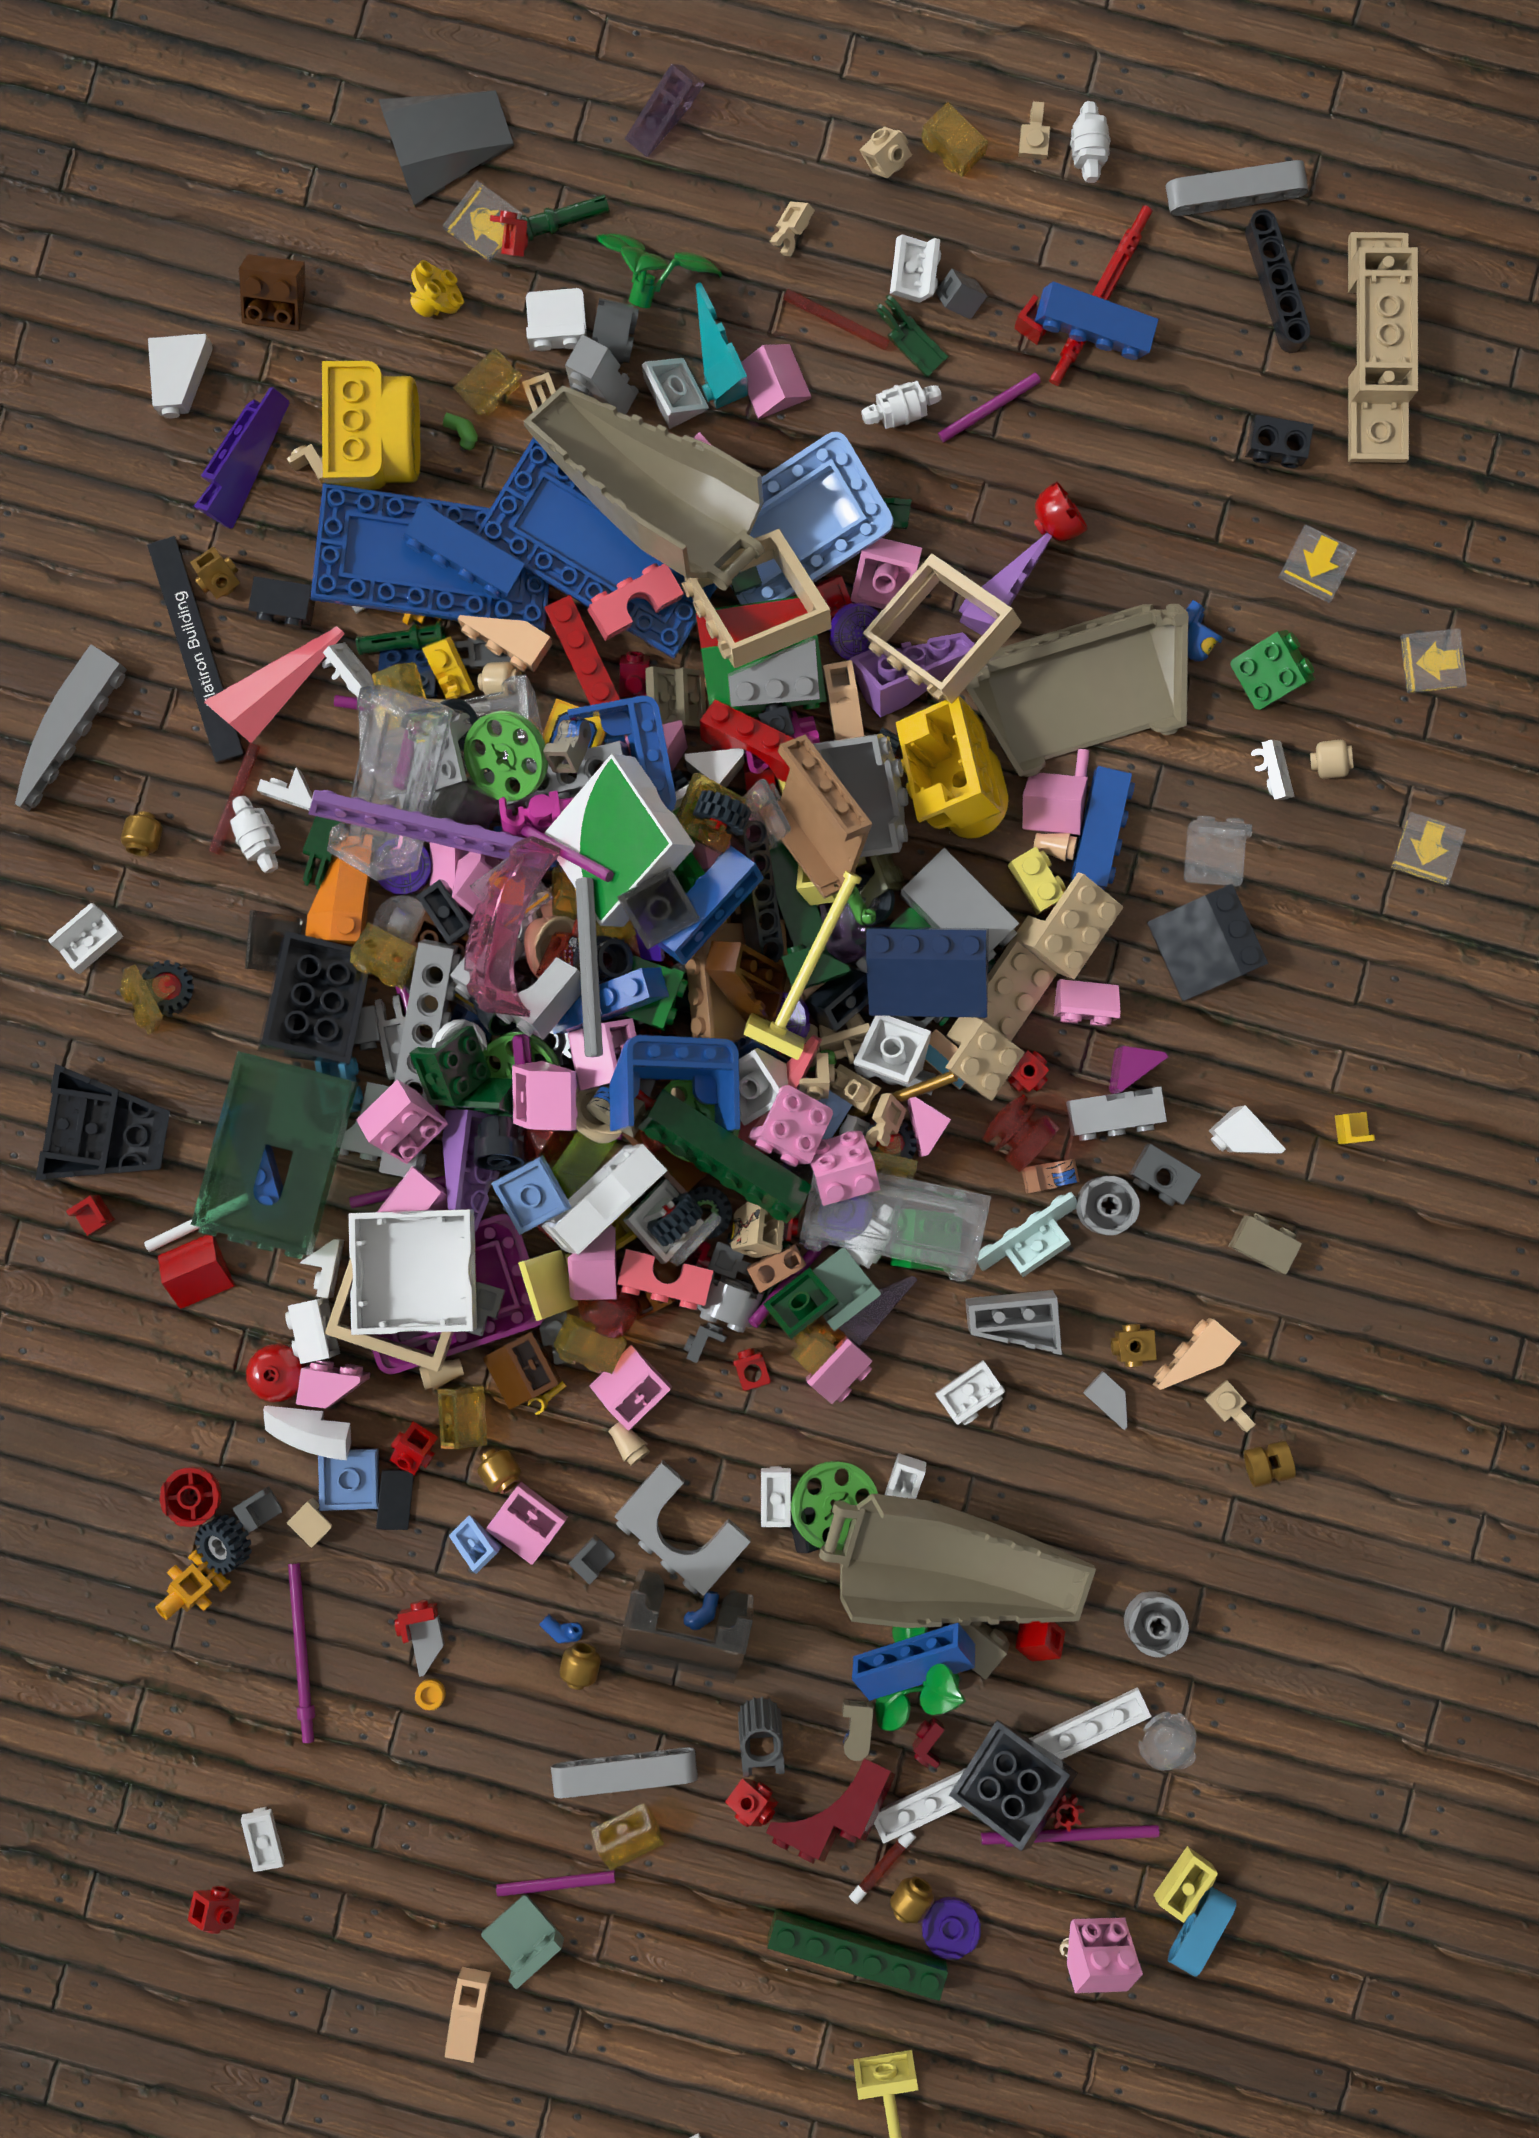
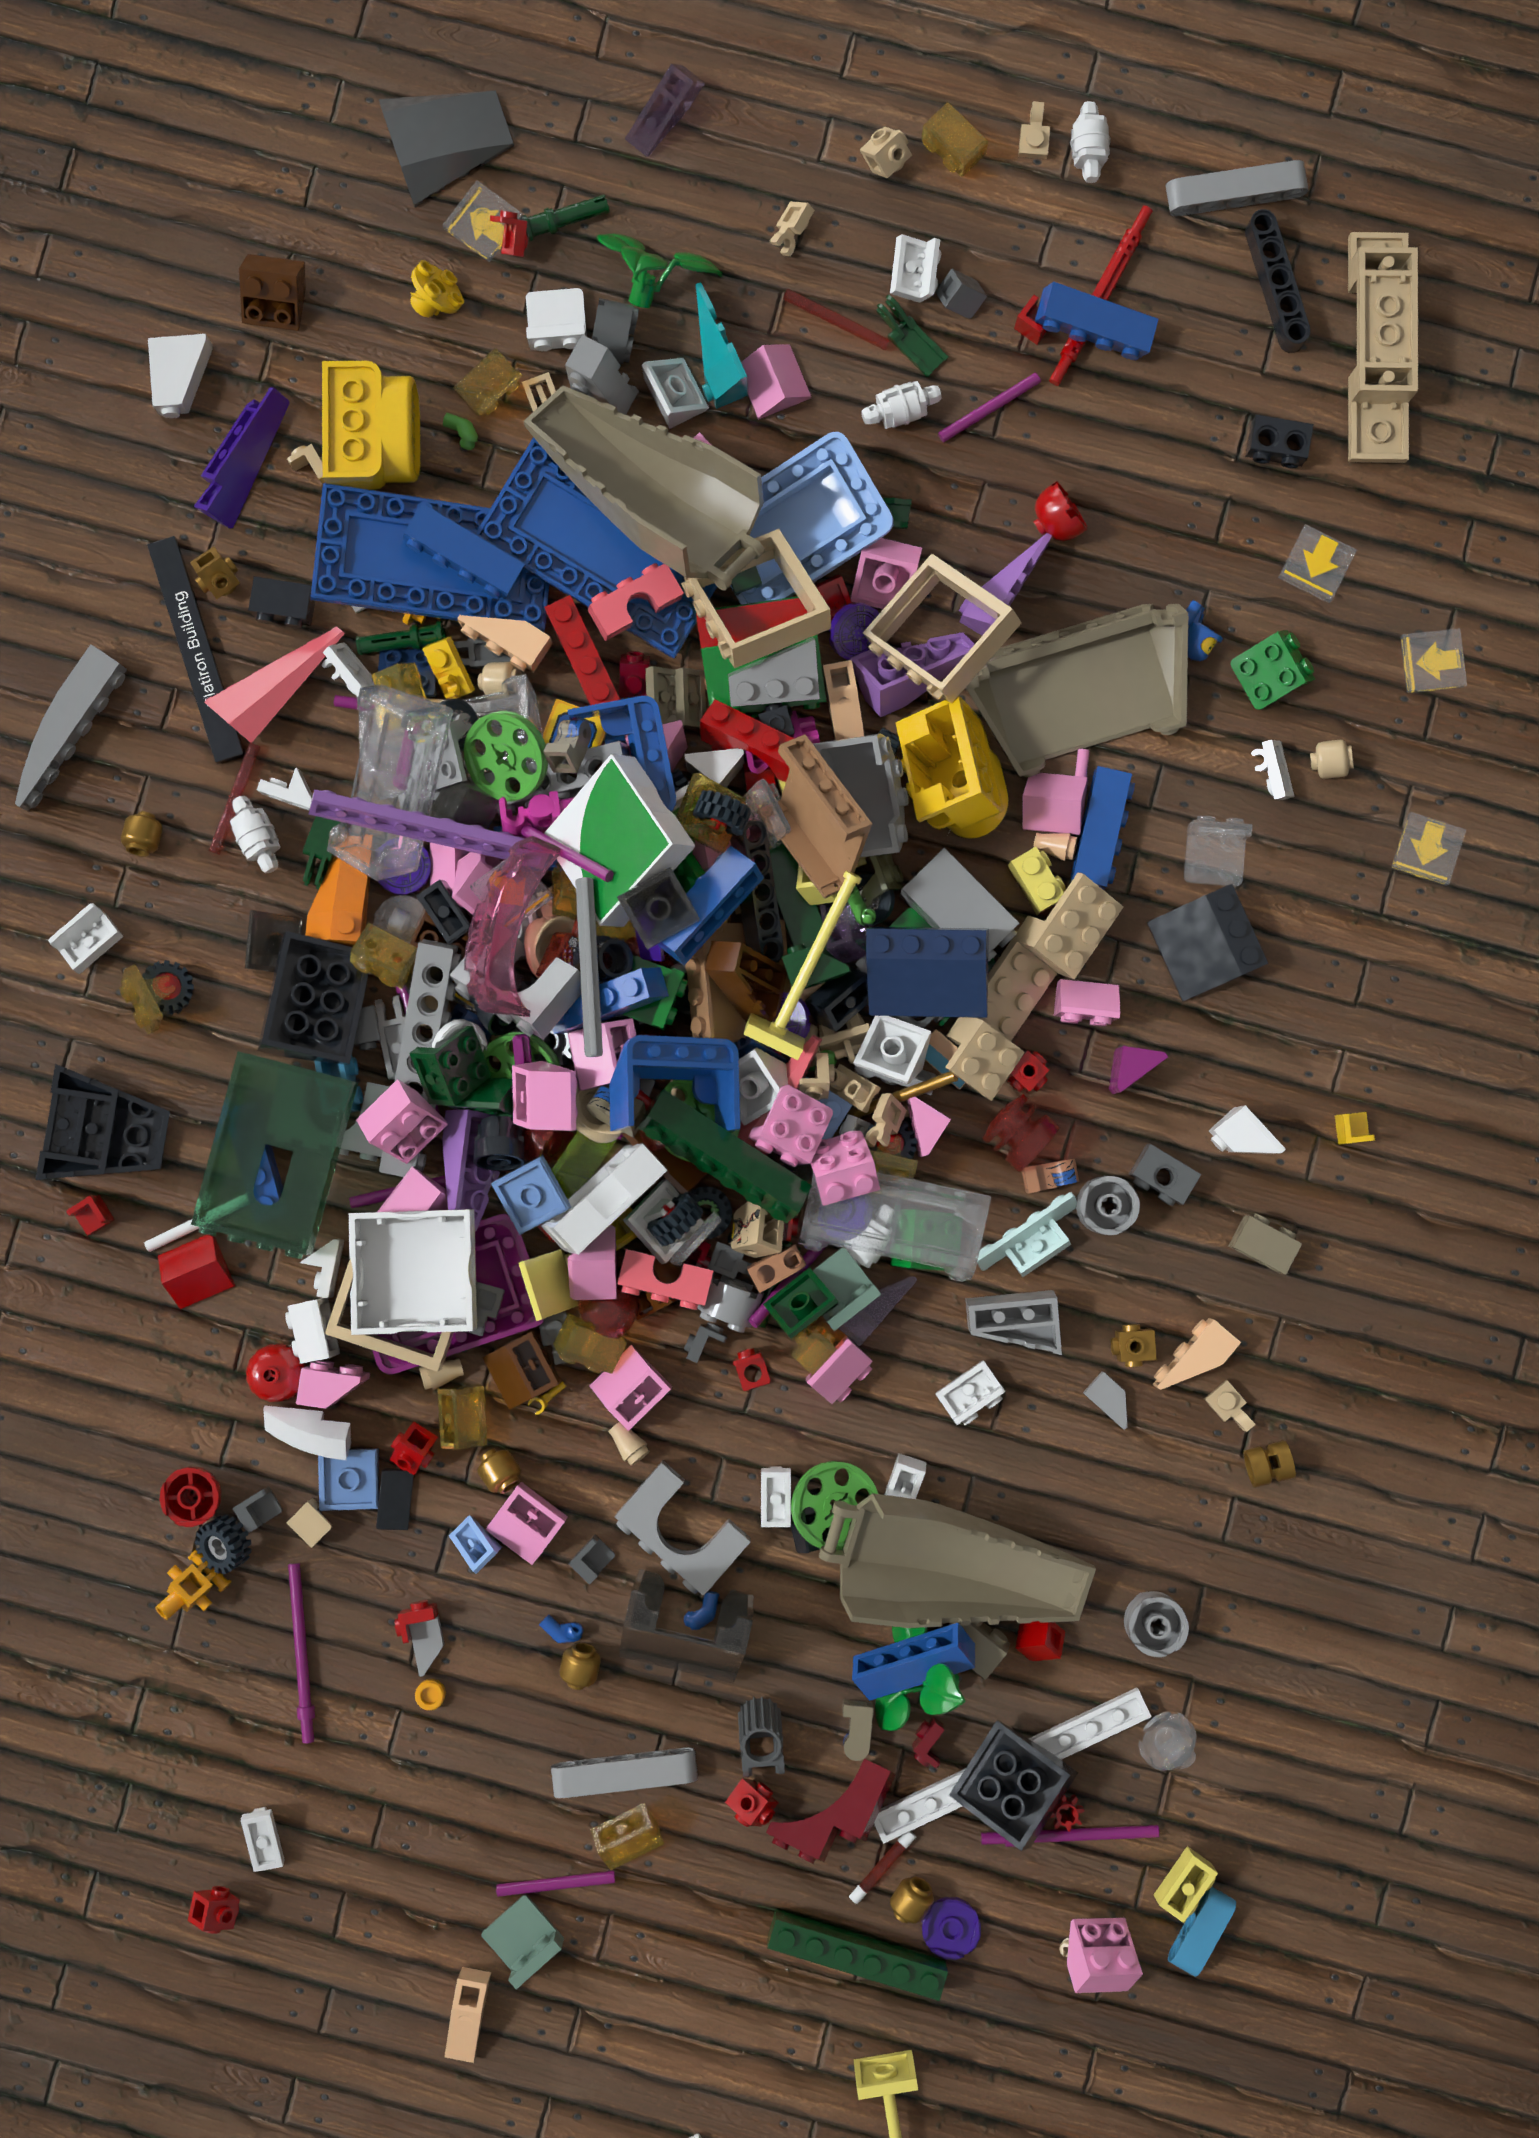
(1116, 1113): light grey wedge -> none

